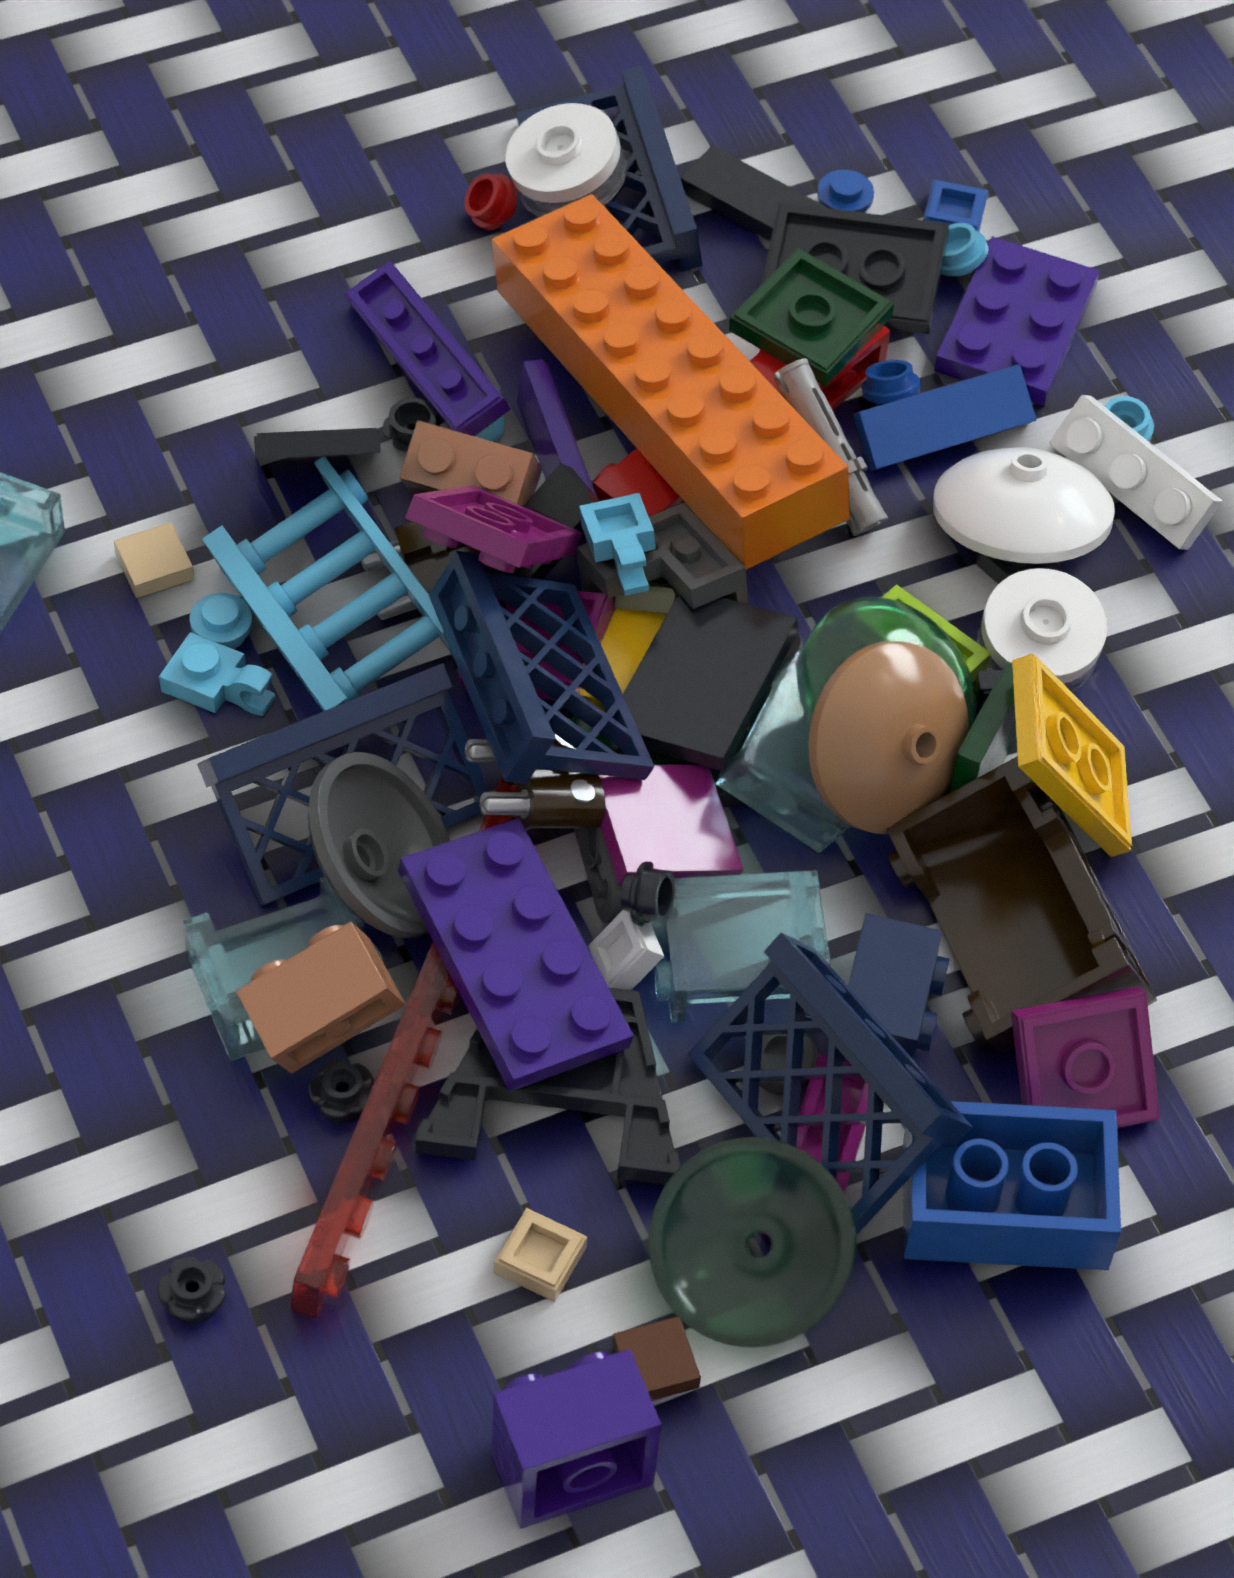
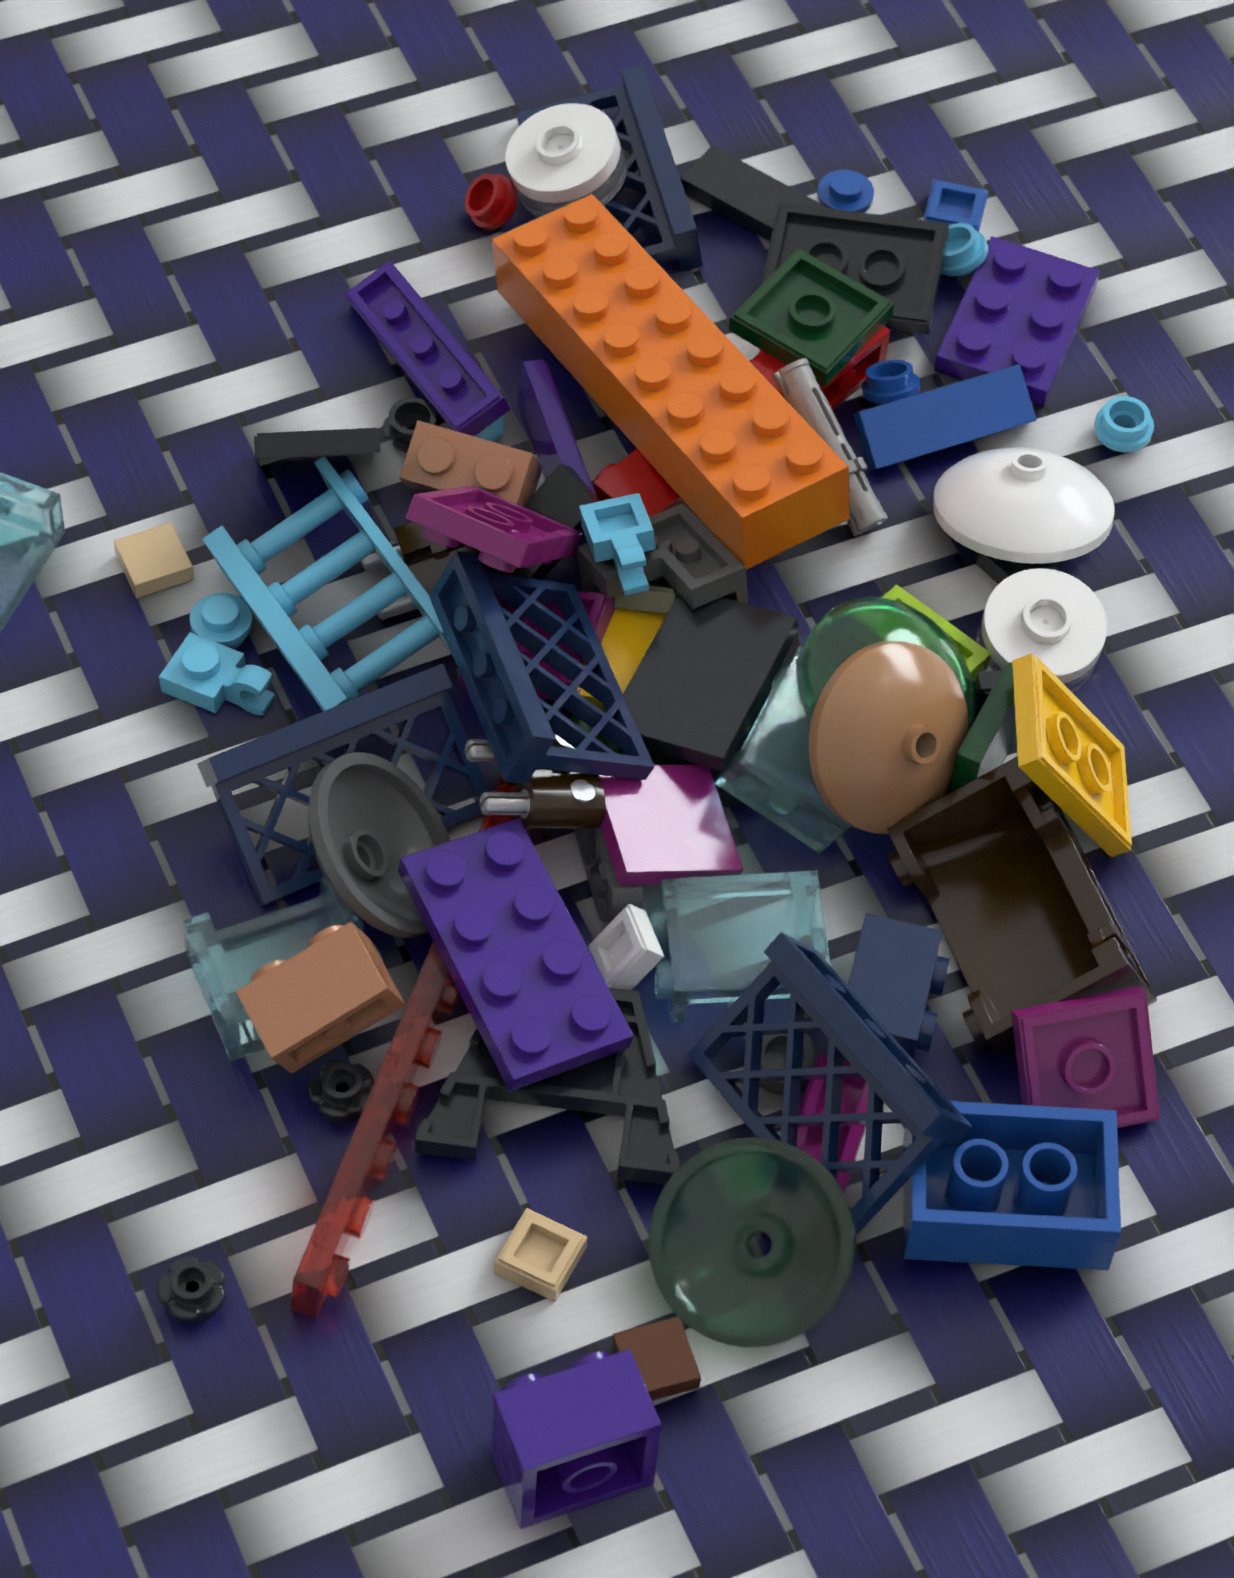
(648, 894): black plate -> none
(1136, 472): white plate -> none

